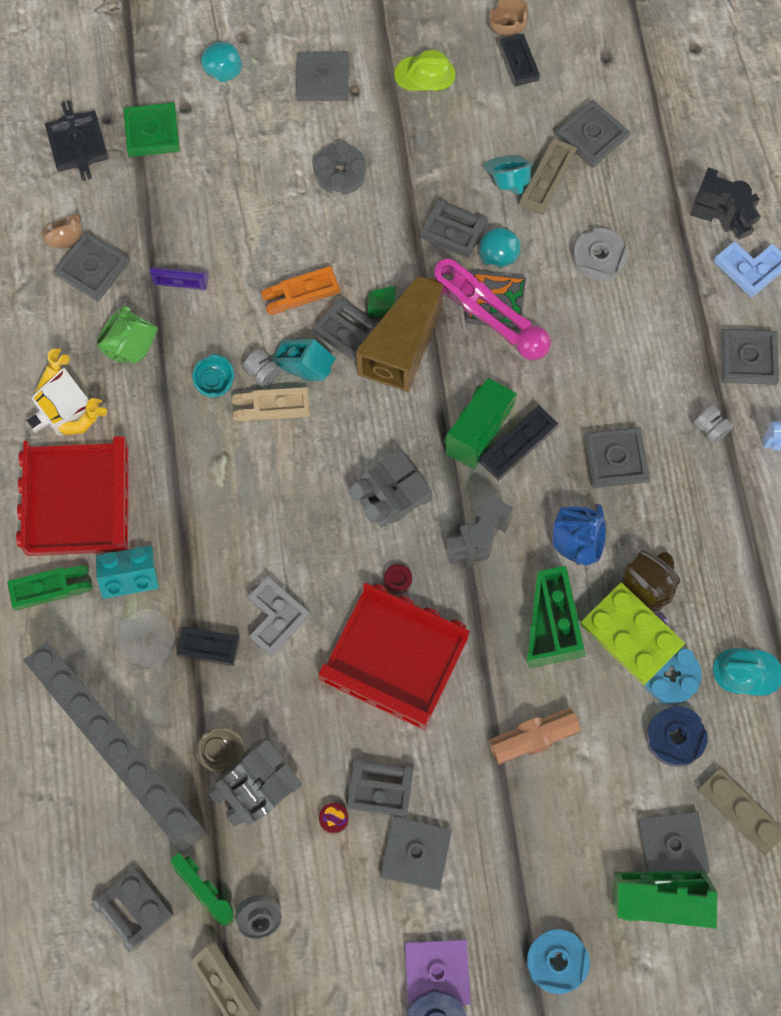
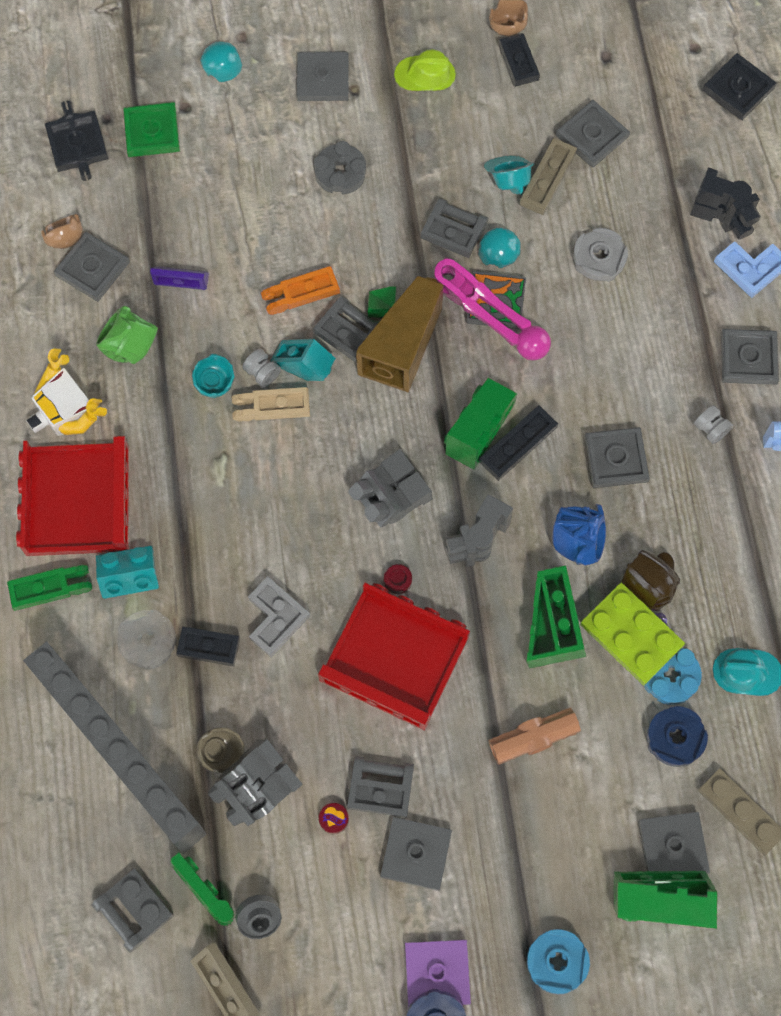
(739, 86): none -> black plate

